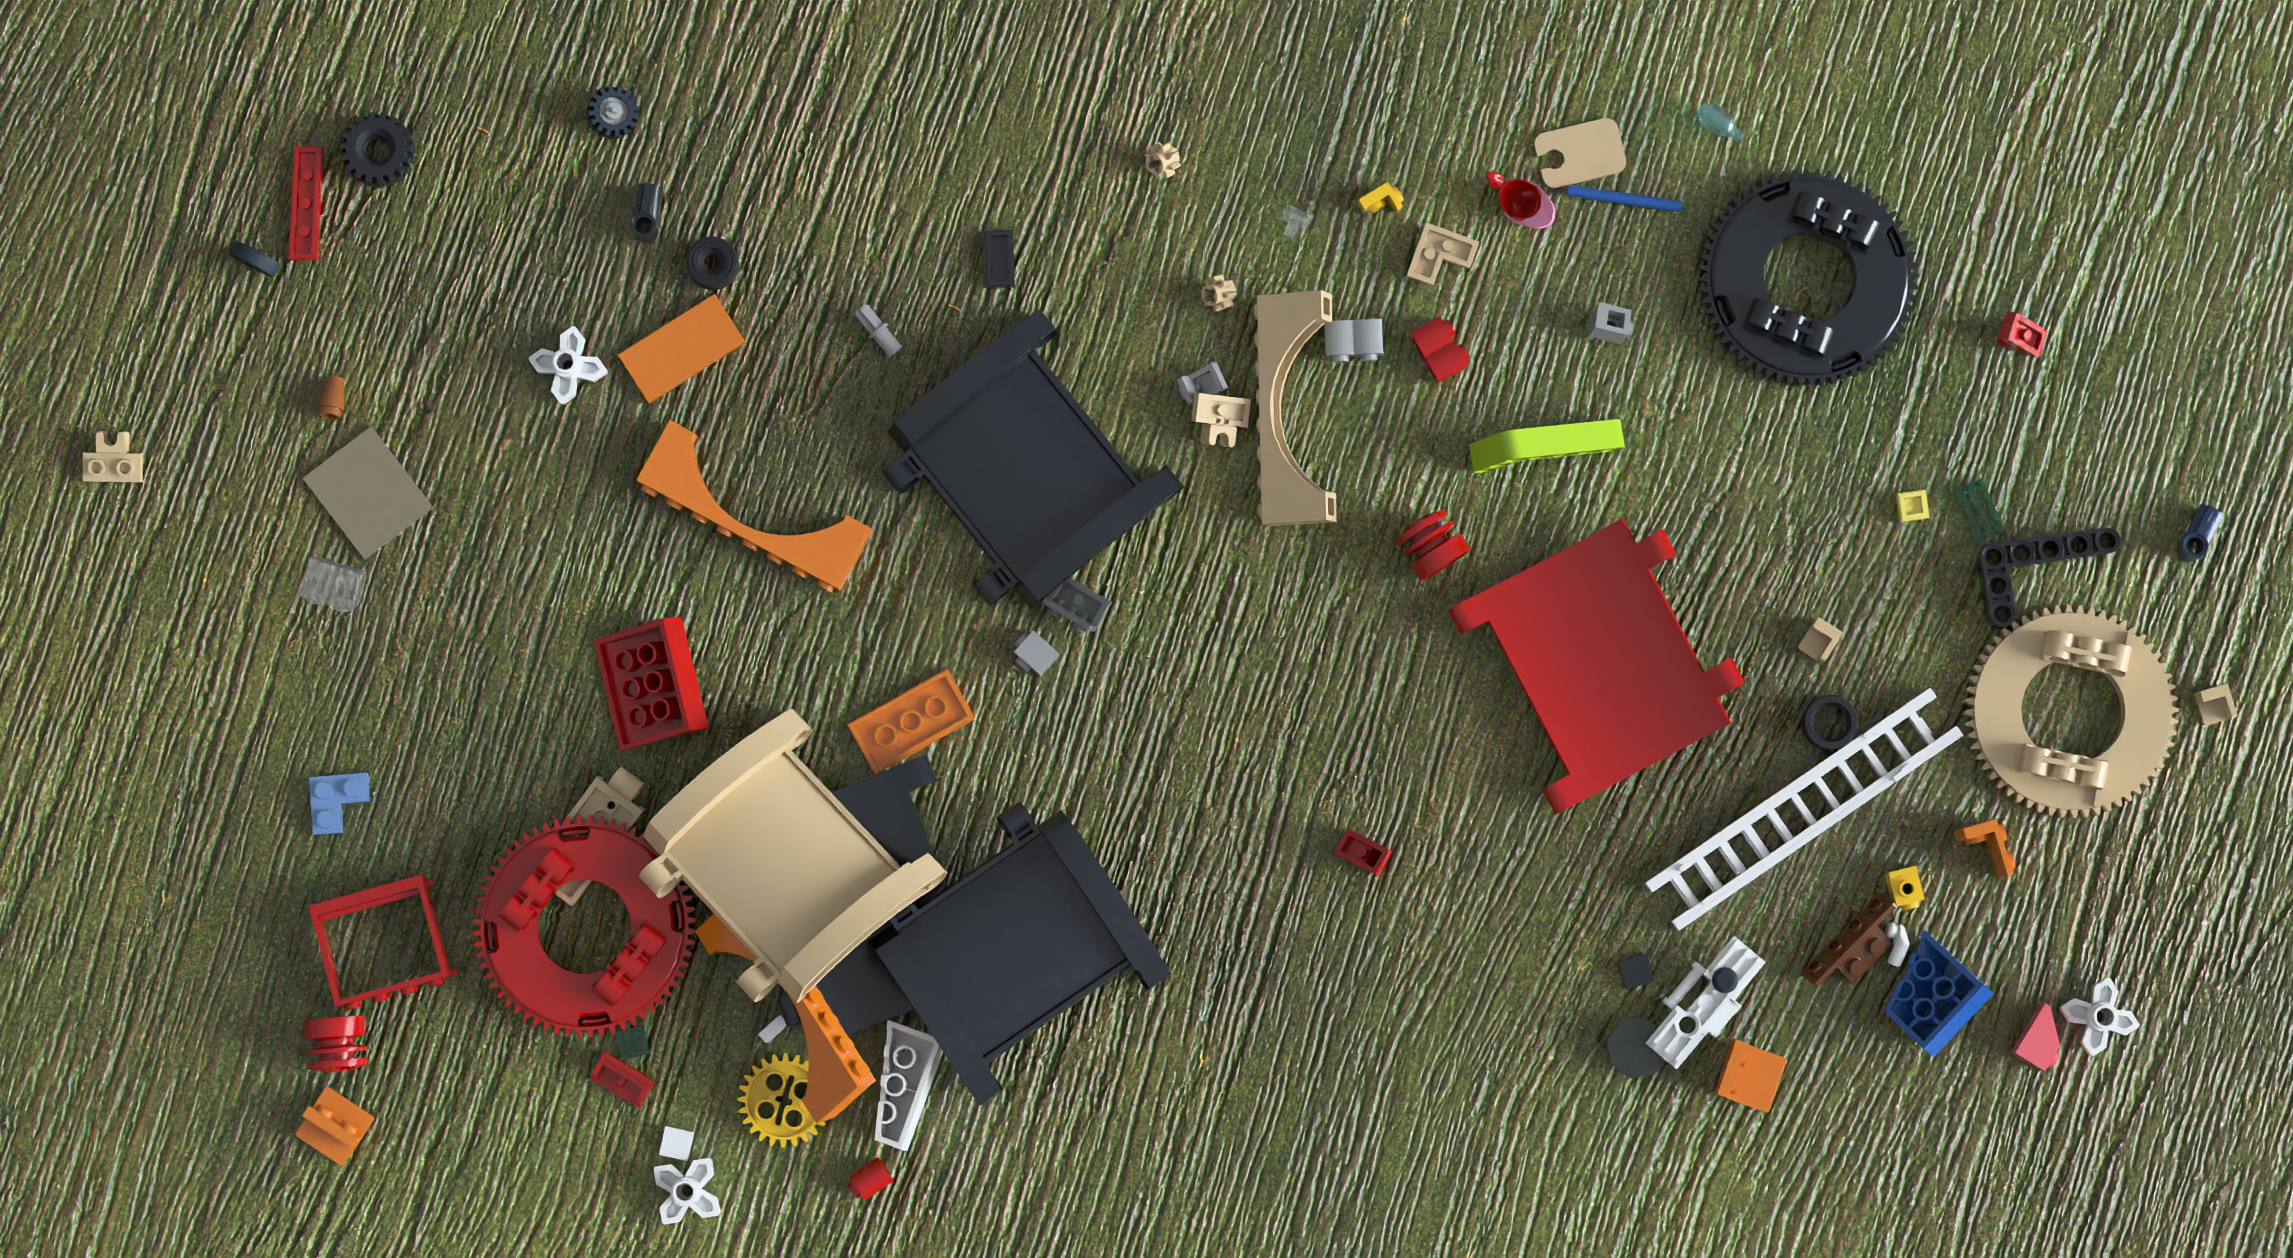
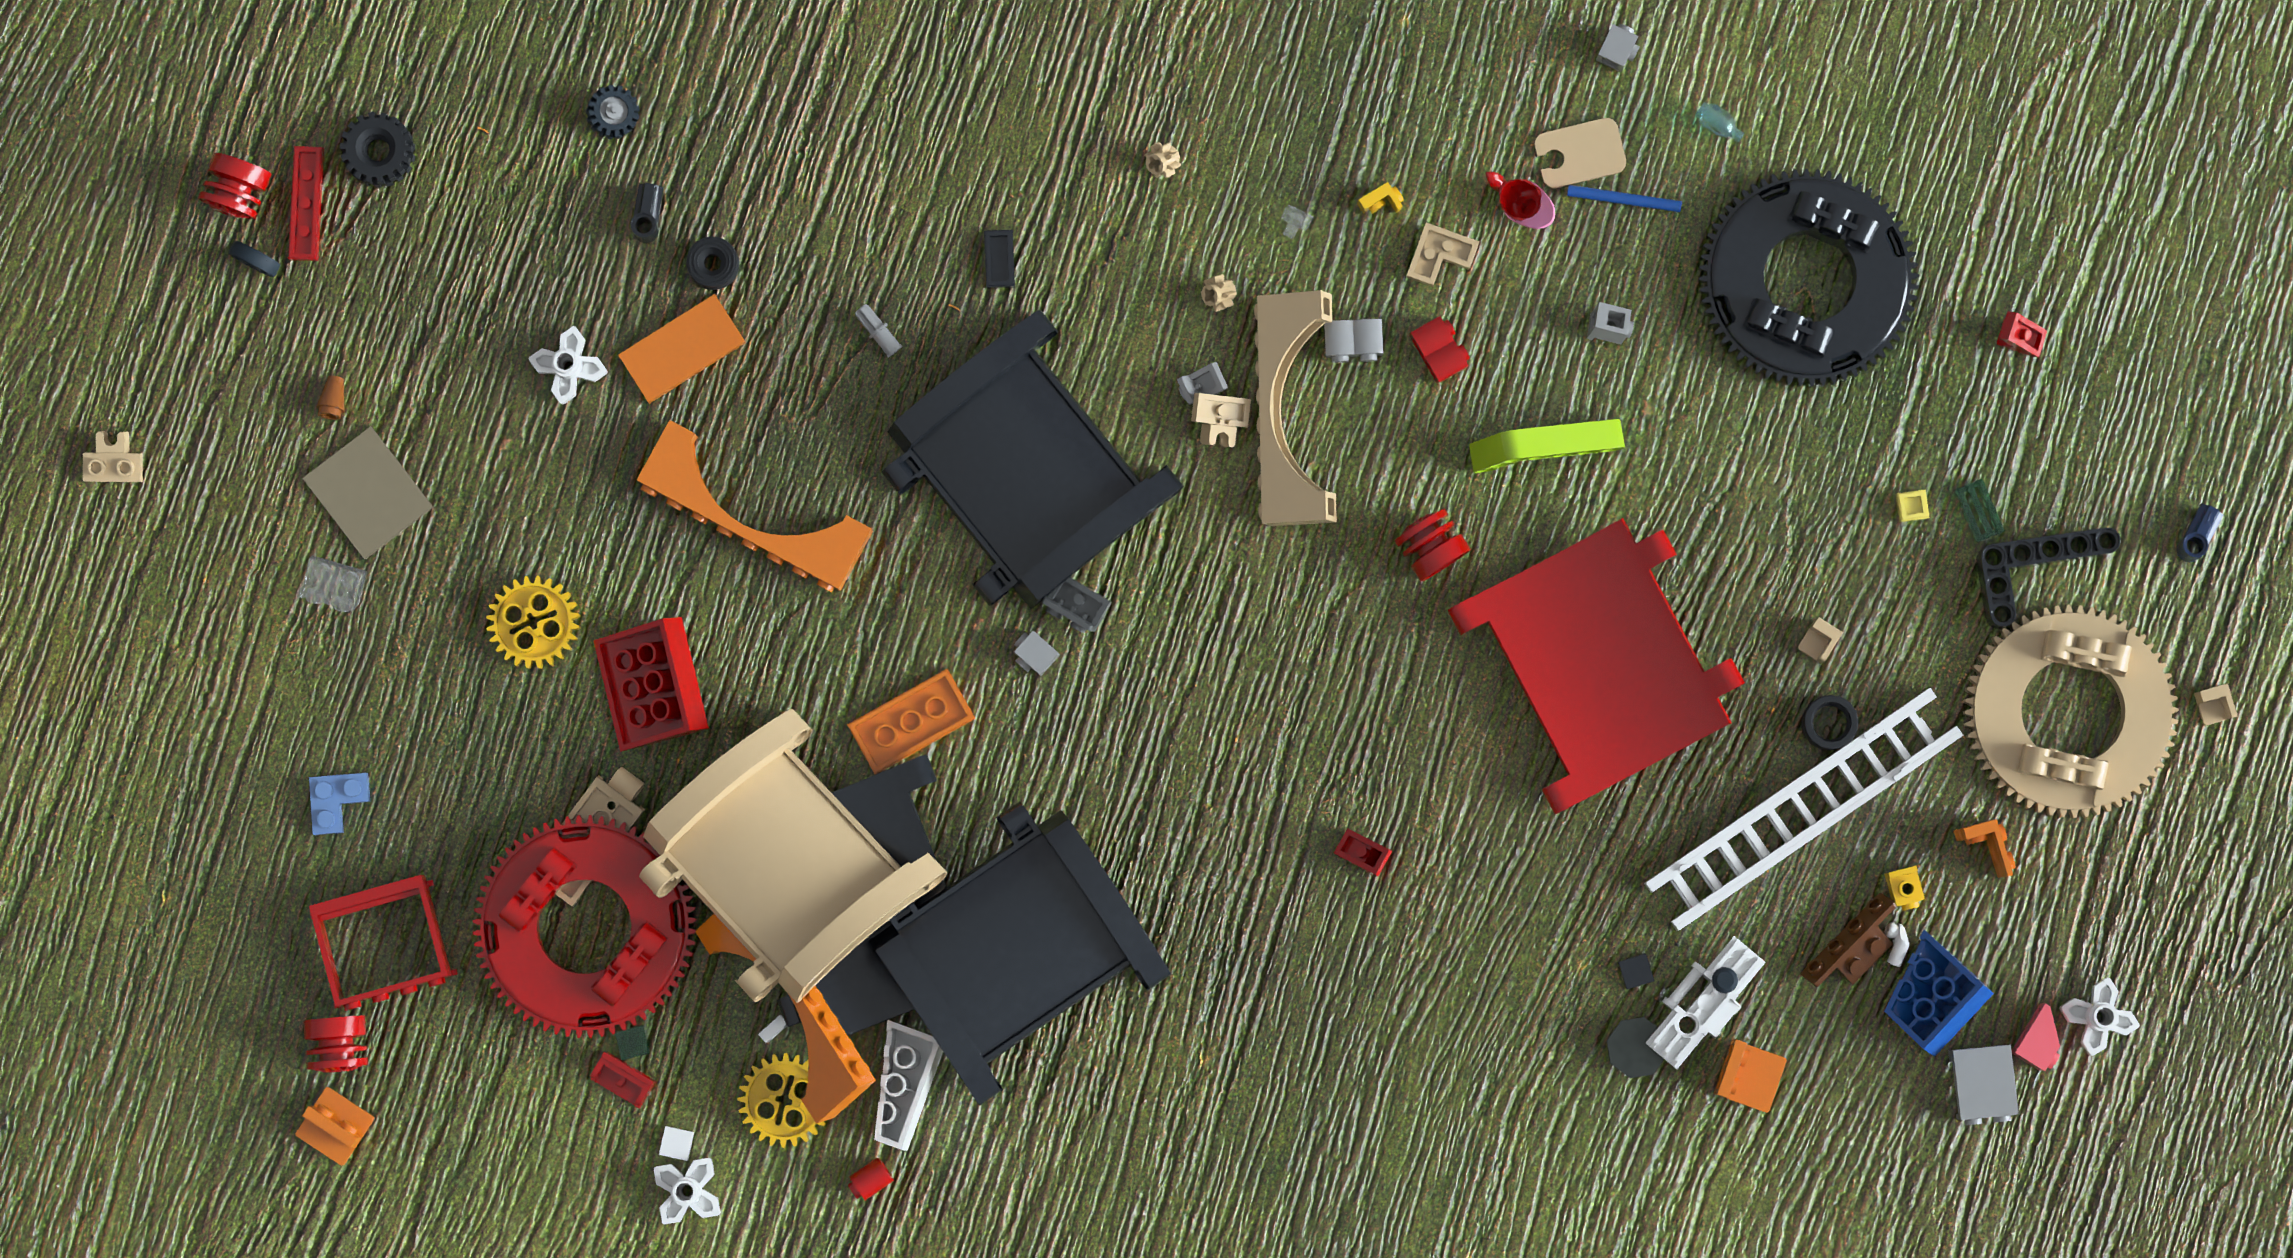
(234, 186): none -> red wheel
(523, 598): none -> yellow gear
(1618, 47): none -> light grey brick
(1984, 1083): none -> light grey panel

